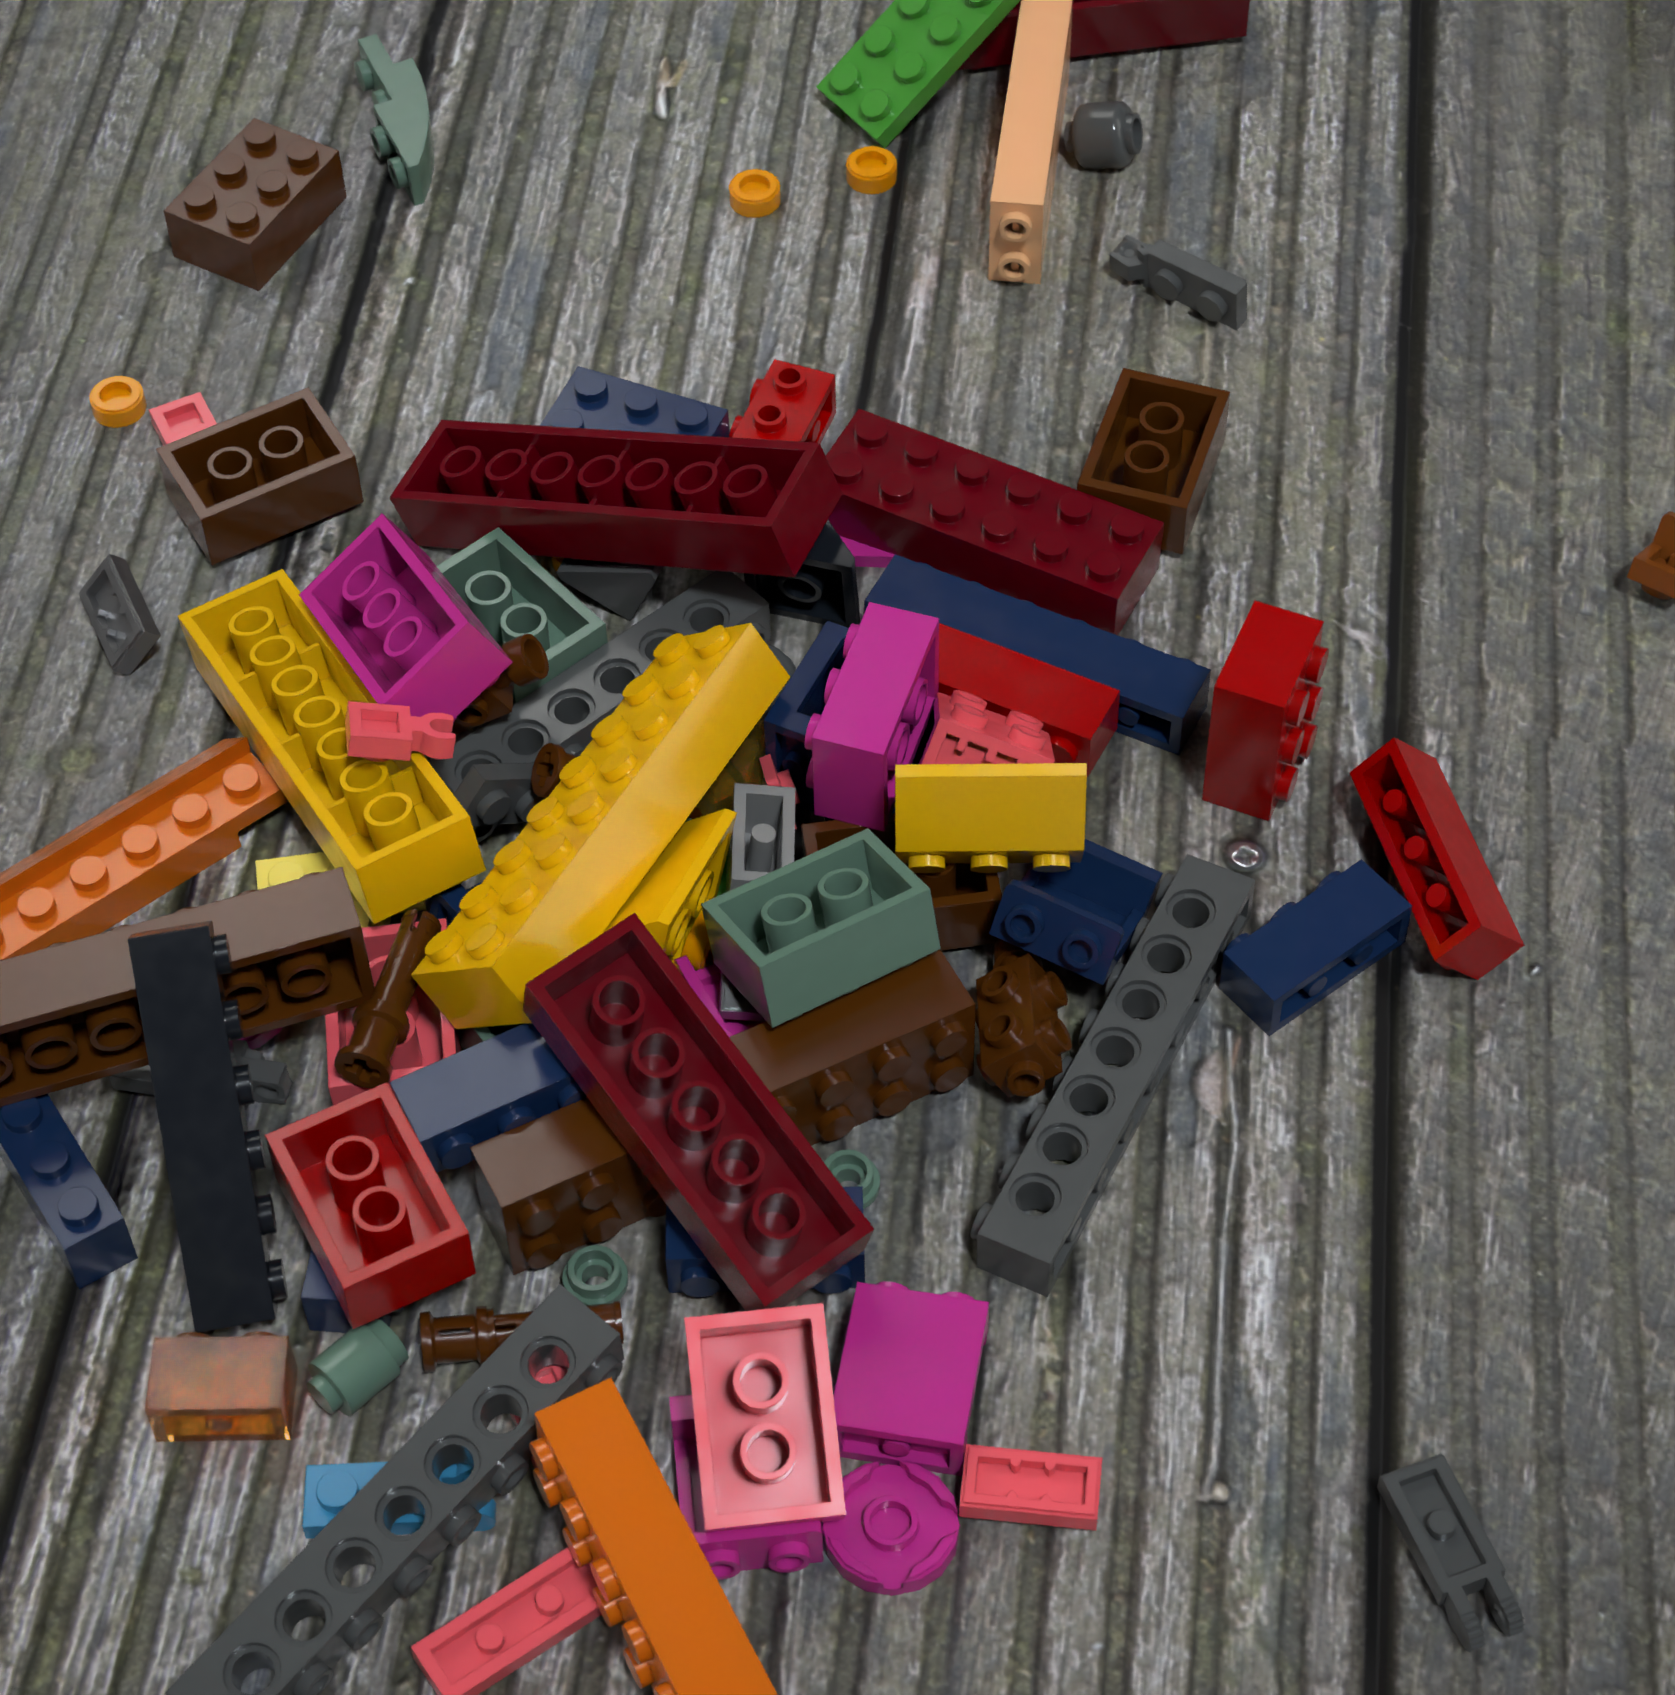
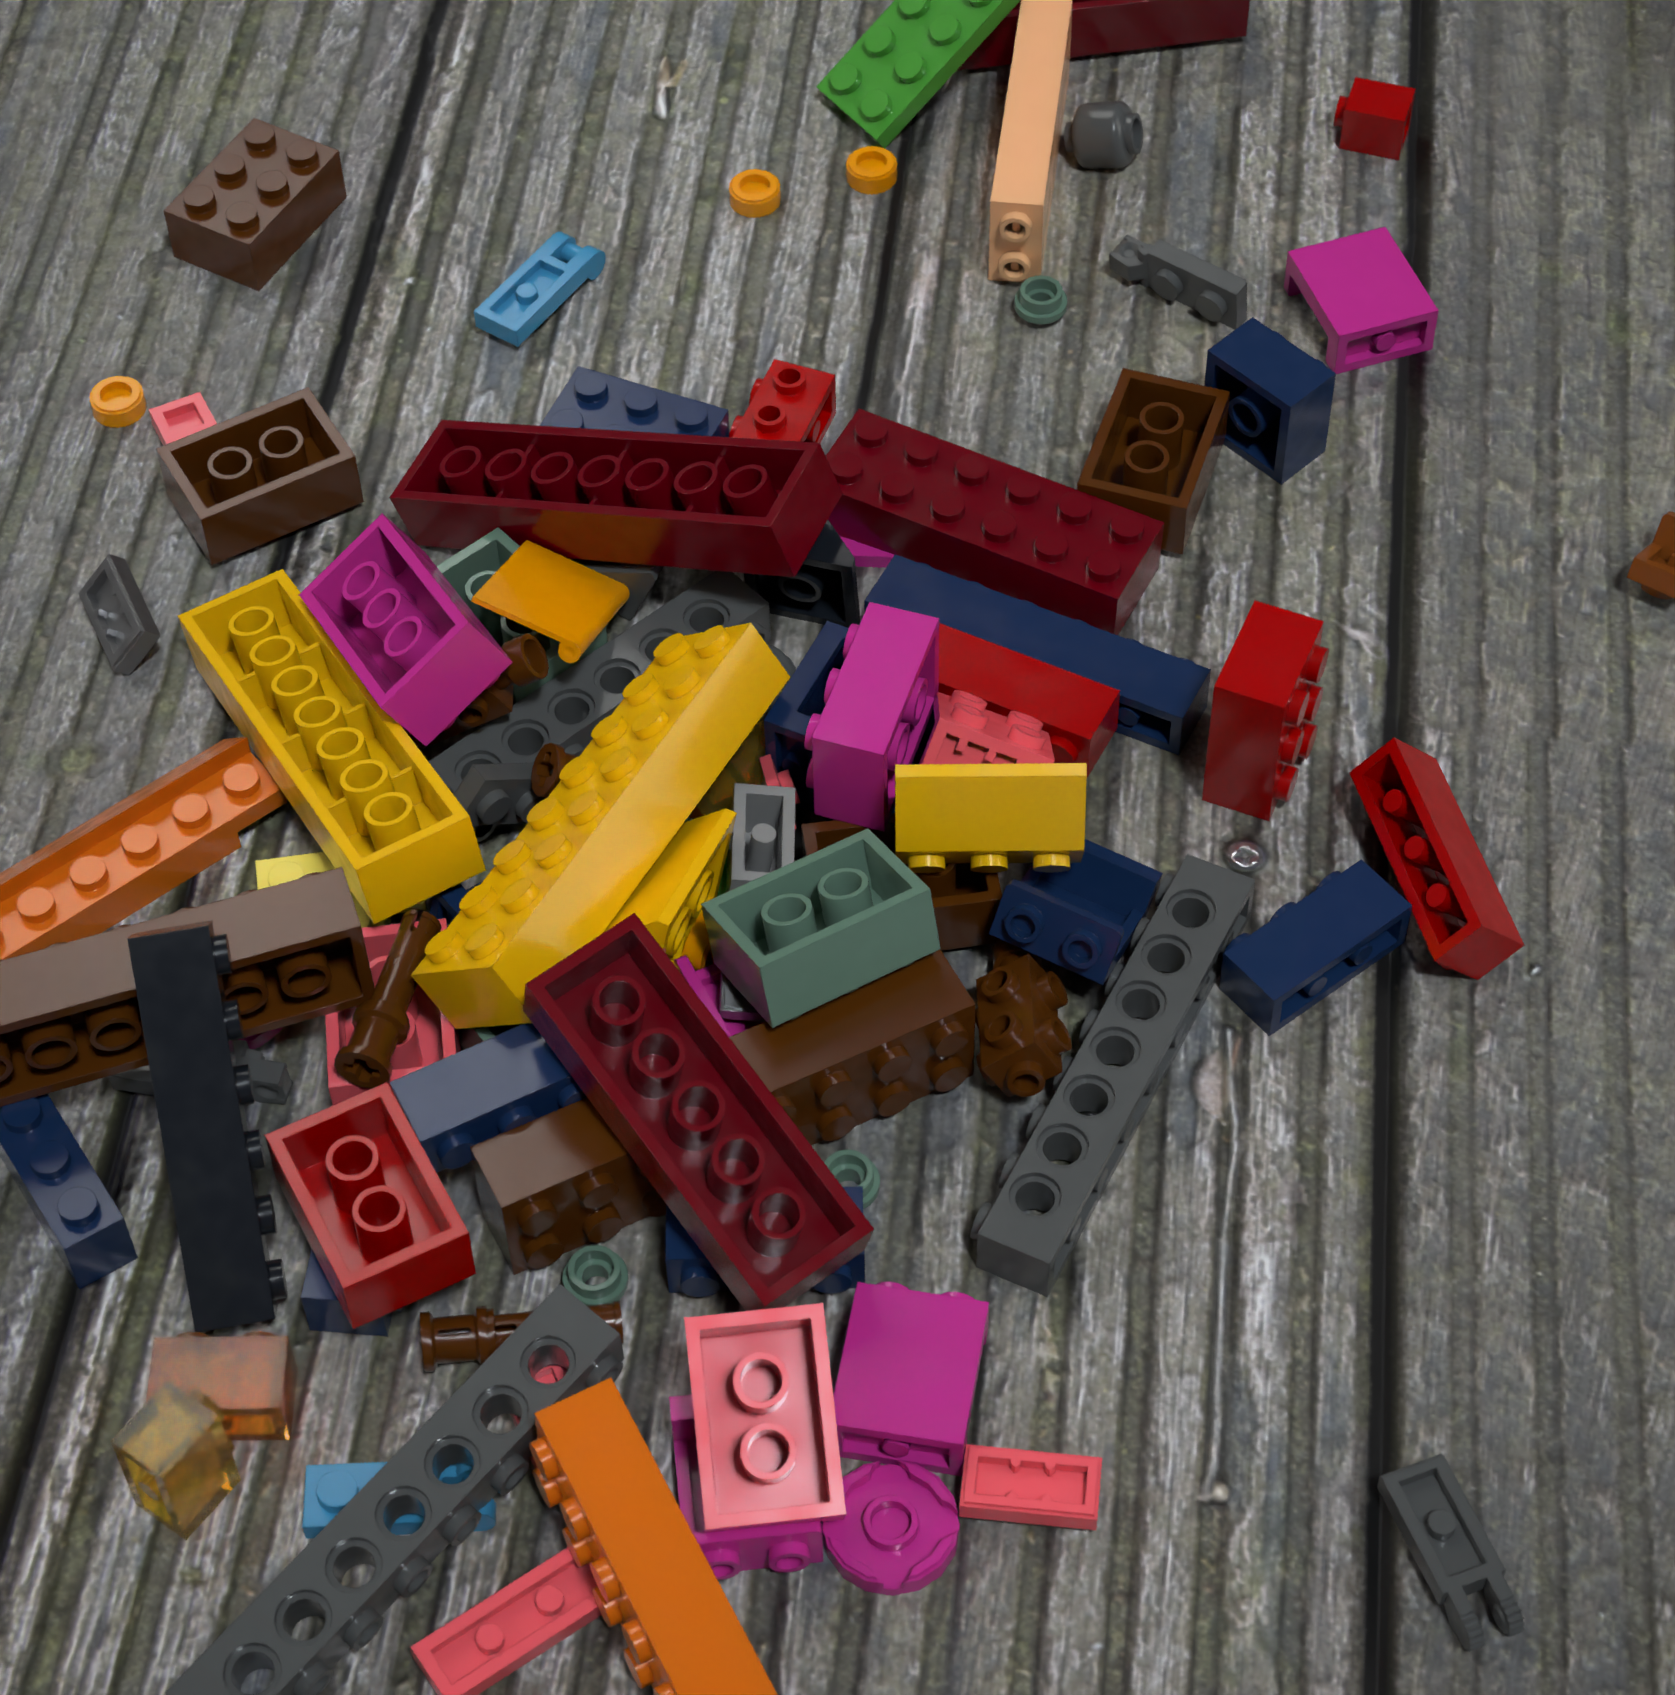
(177, 1458): none -> clear yellow brick
(356, 1367): sand green brick -> none
(391, 732): coral plate -> none
(401, 117): sand green slope -> none
(538, 288): none -> dark azure plate
(553, 597): none -> light orange piece
(1040, 300): none -> sand green plate
(1276, 399): none -> dark blue brick
(1363, 299): none -> dark pink panel
(1375, 118): none -> red brick

